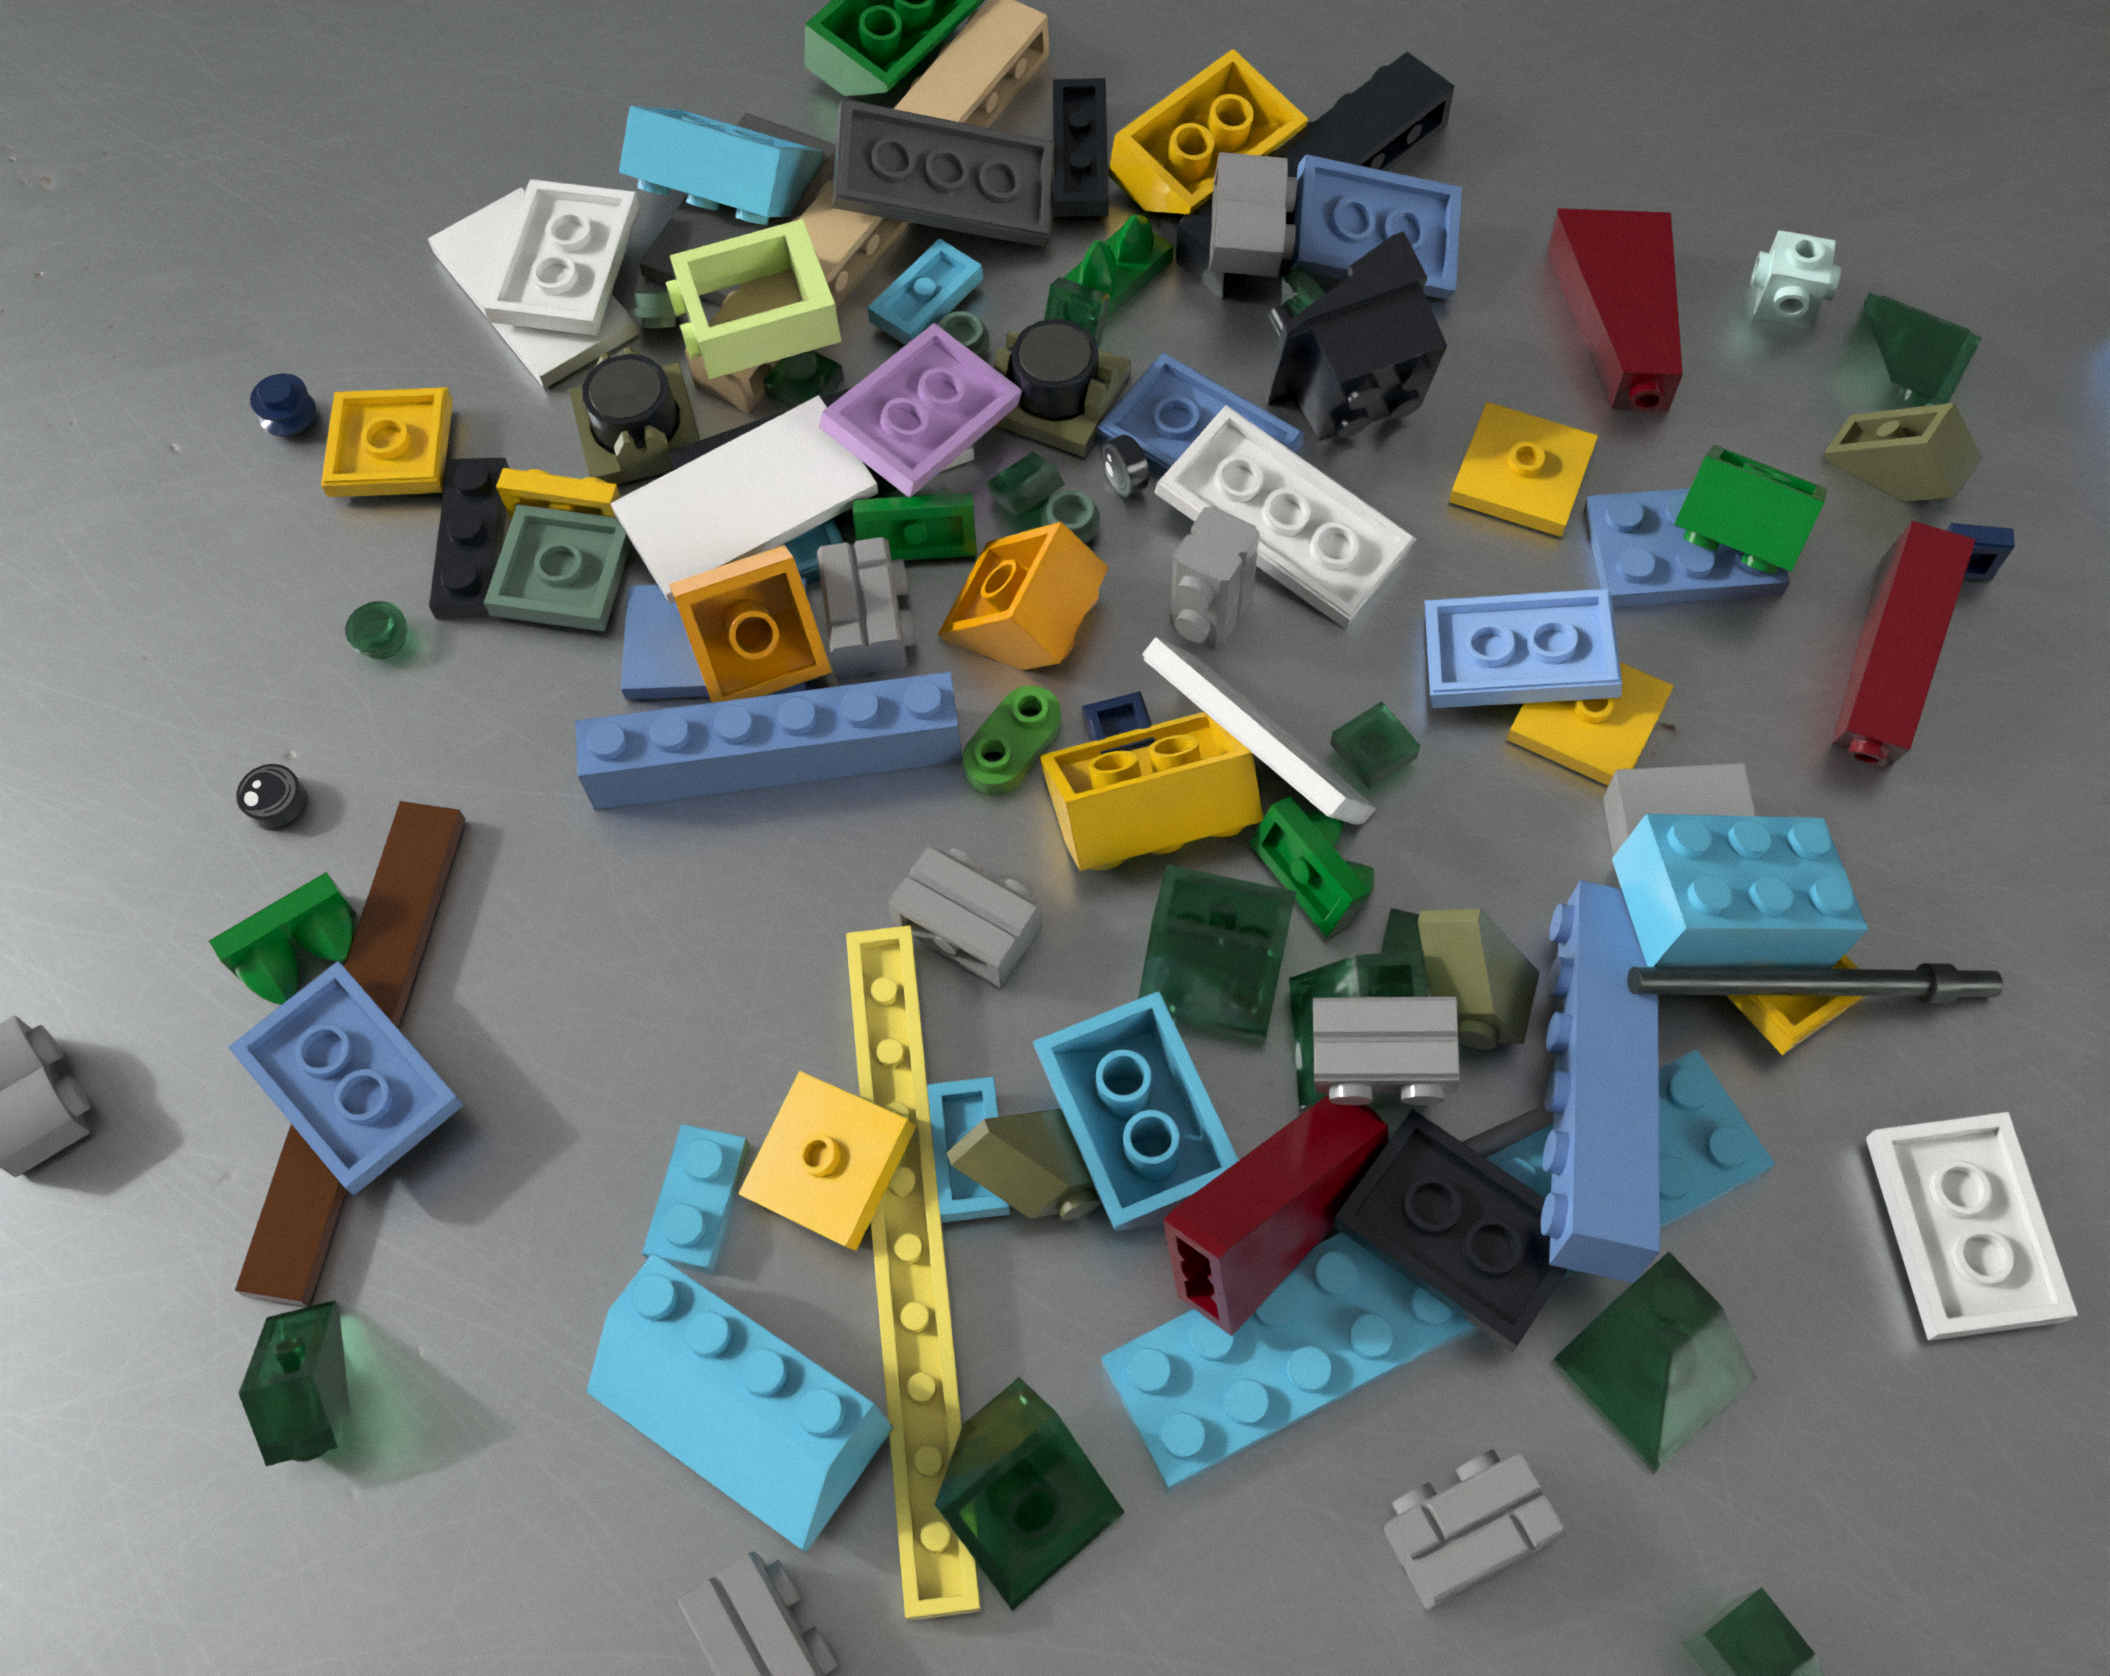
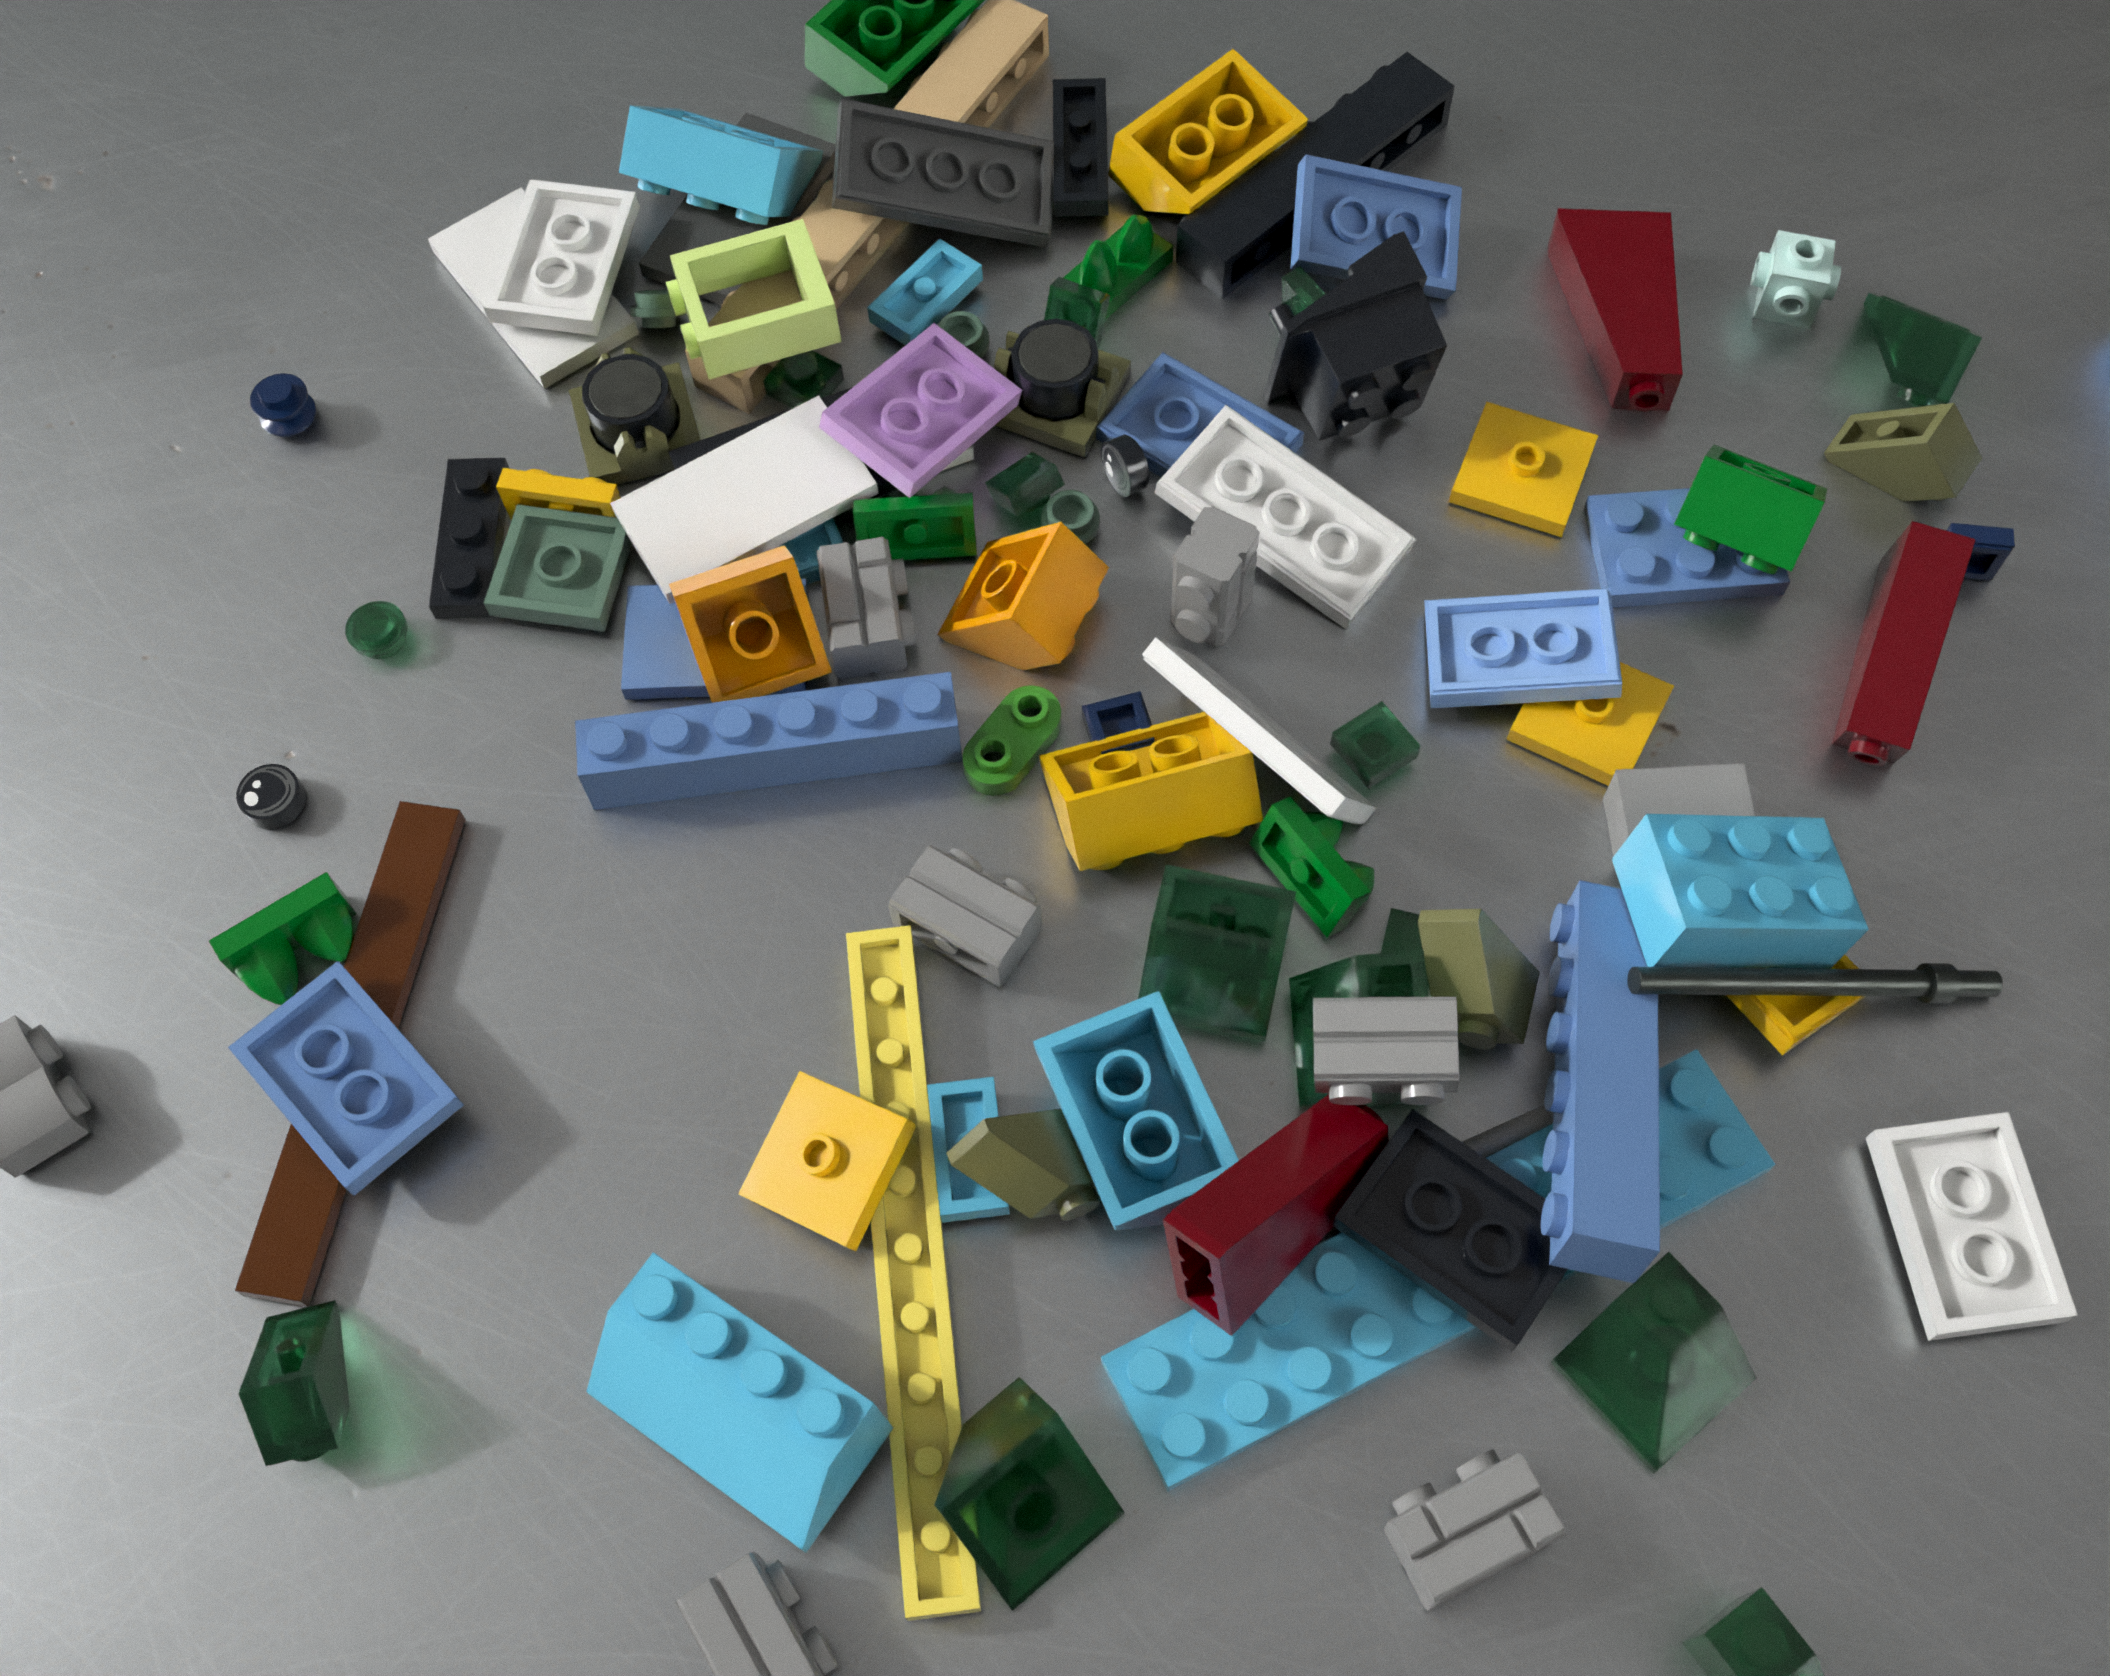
(387, 442): yellow plate -> none
(696, 1198): medium azure plate -> none
(1250, 214): light grey brick -> none

